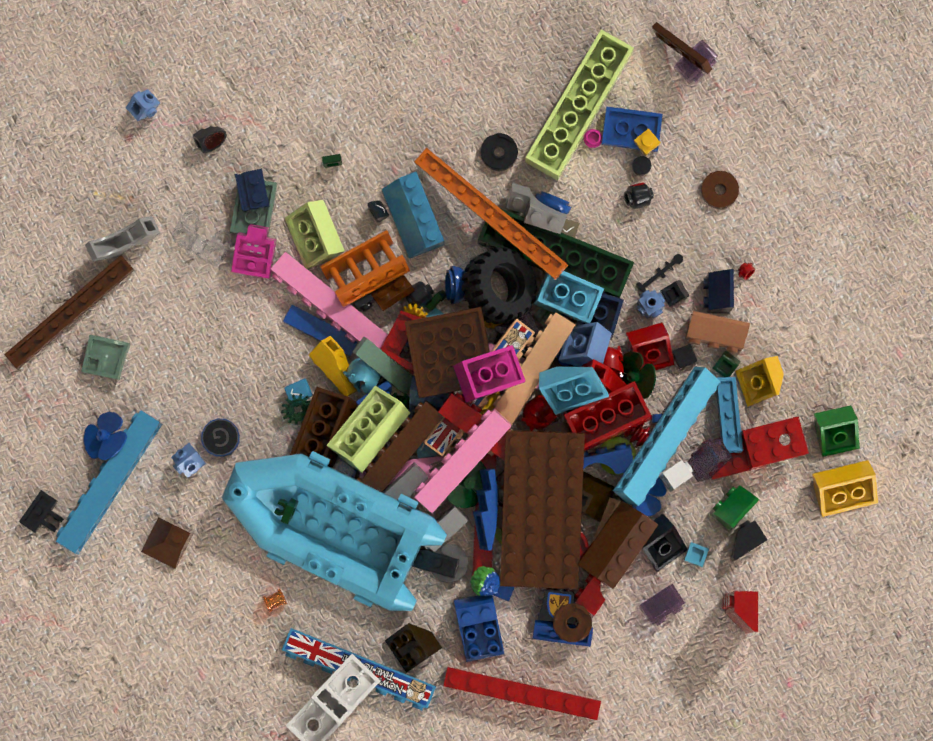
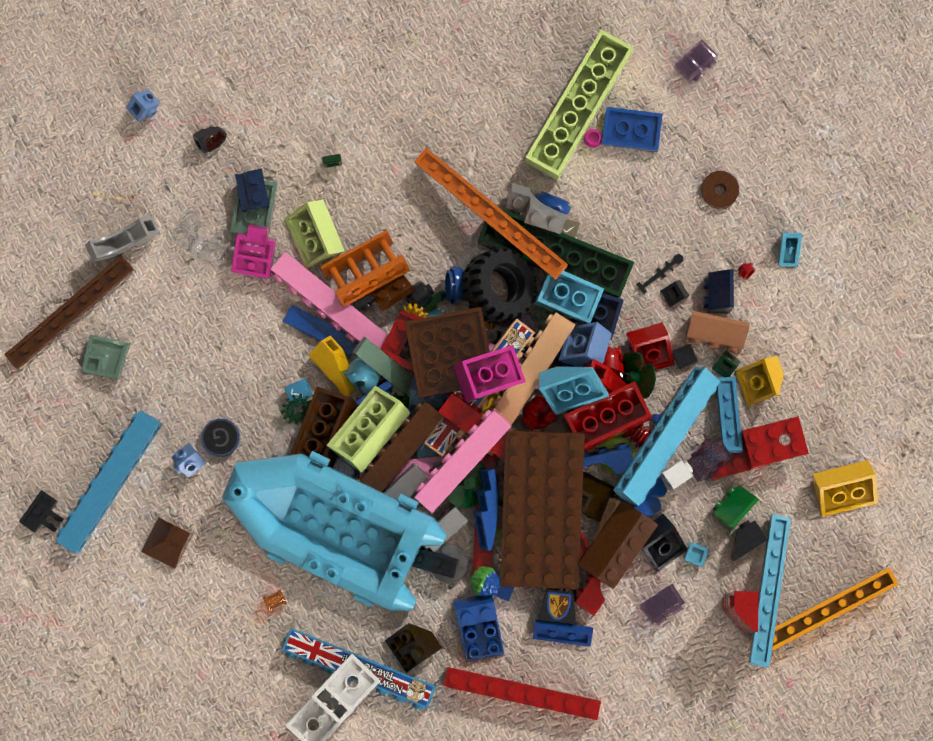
(104, 442): blue piece -> none
(288, 511): dark green tile -> none
(378, 210): black slope -> none
(413, 215): dark azure slope -> none
(495, 141): black tile -> none
(584, 622): reddish brown tile -> none
(638, 195): black head -> none
(641, 165): black tile -> none
(647, 142): yellow plate -> none
(648, 310): medium blue brick -> none
(681, 48): reddish brown tile -> none
(770, 590): none -> medium azure plate
(789, 249): none -> medium azure slope
(833, 607): none -> light orange brick
(837, 430): green slope -> none

